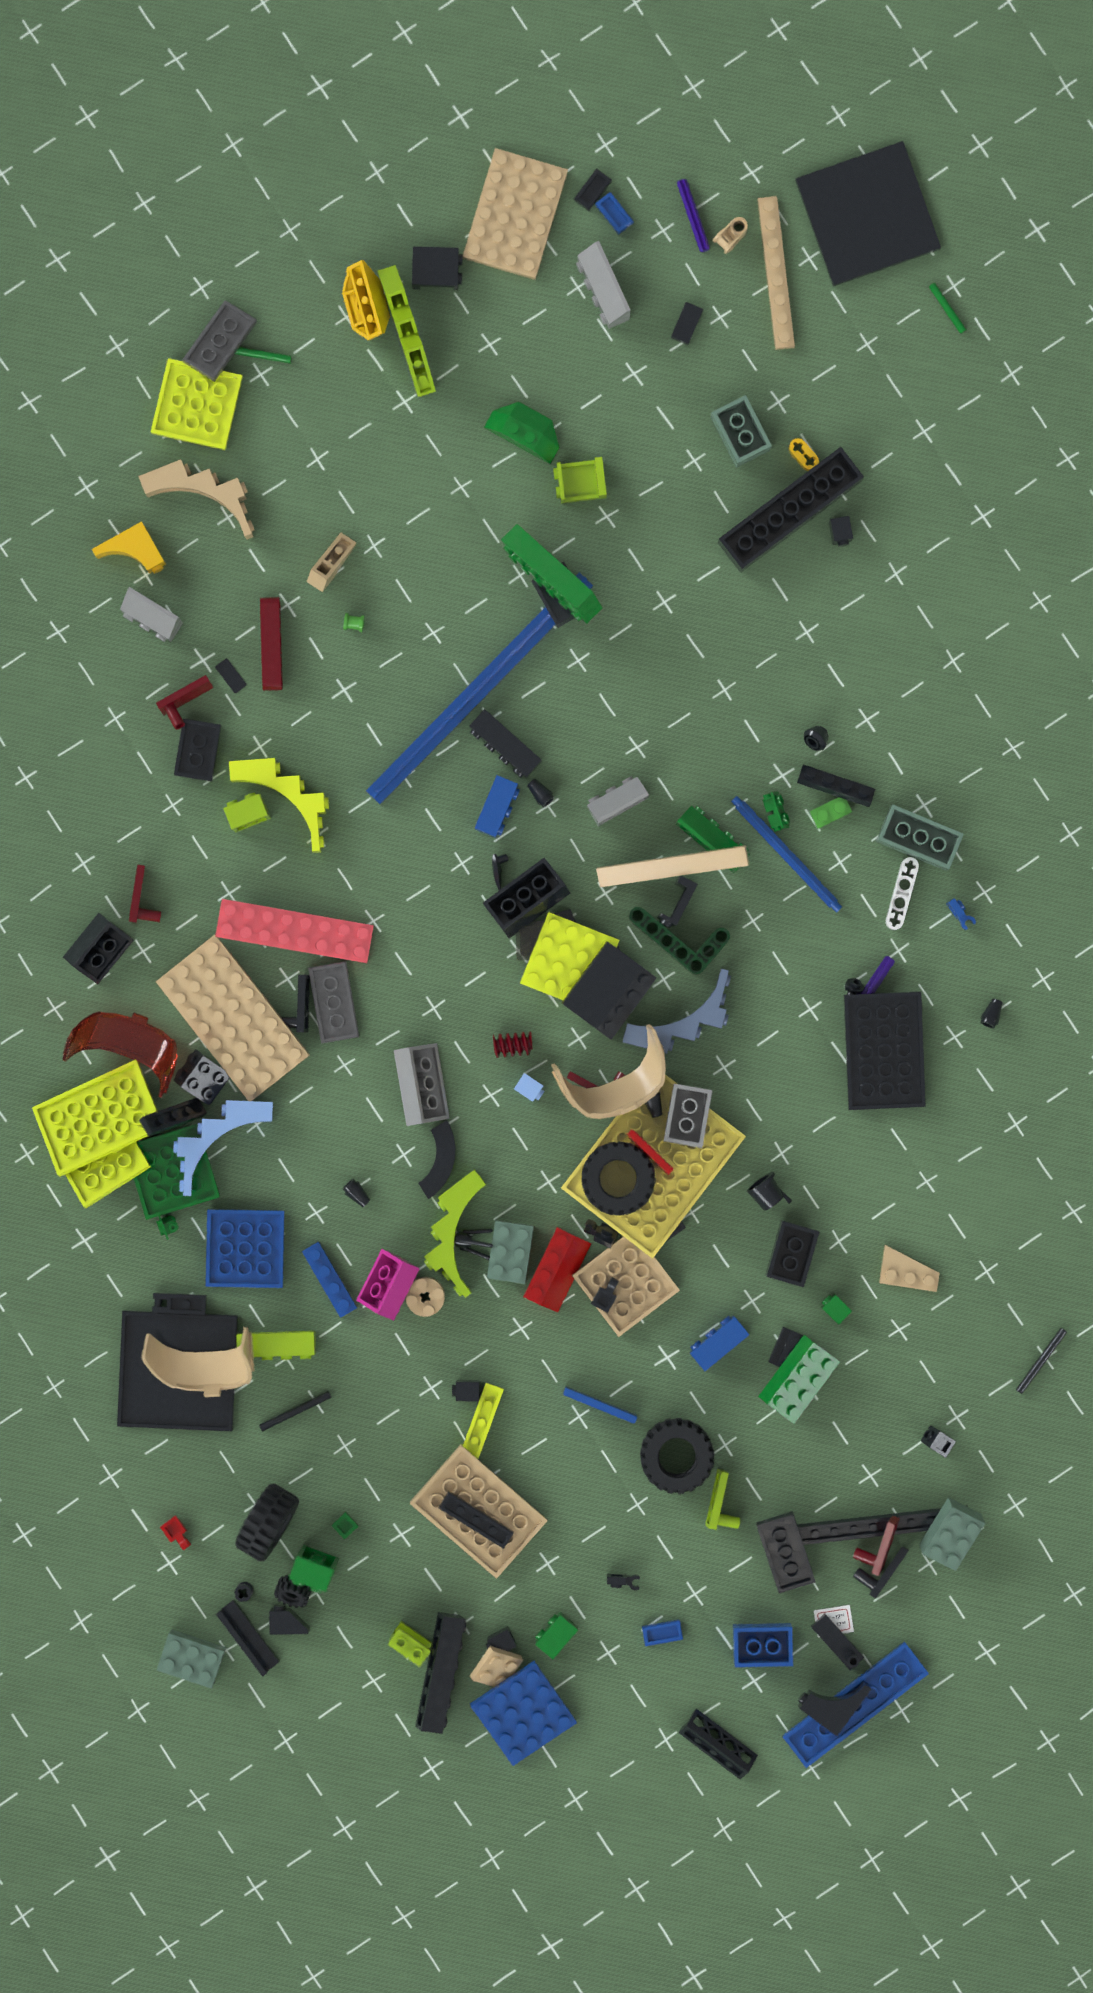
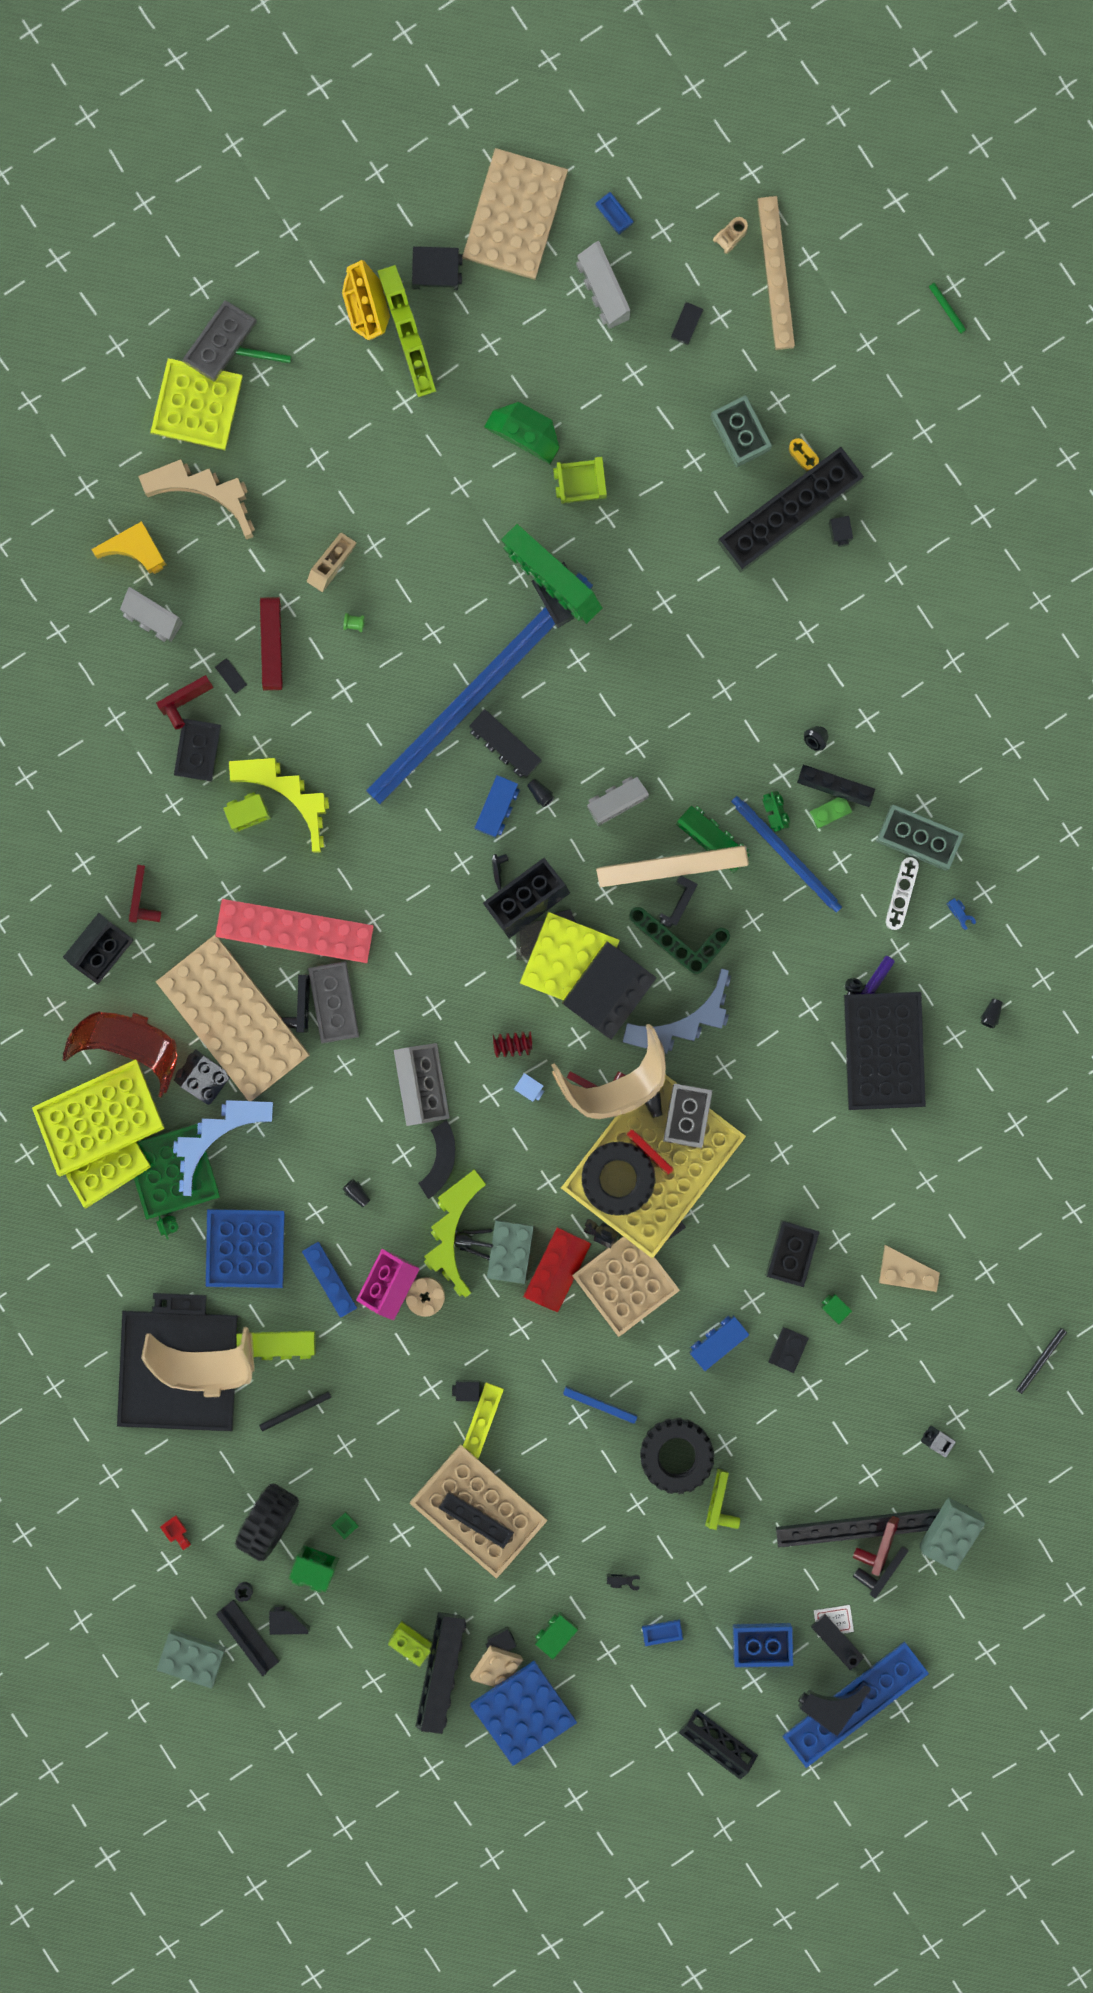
(172, 1116): black plate -> none
(292, 1593): black tyre -> none
(592, 190): black tile -> none
(604, 1297): black plate -> none
(693, 215): dark purple axle -> none
(767, 1192): black hat -> none
(785, 1552): black plate -> none
(799, 1379): brick -> none
(868, 213): black tile -> none

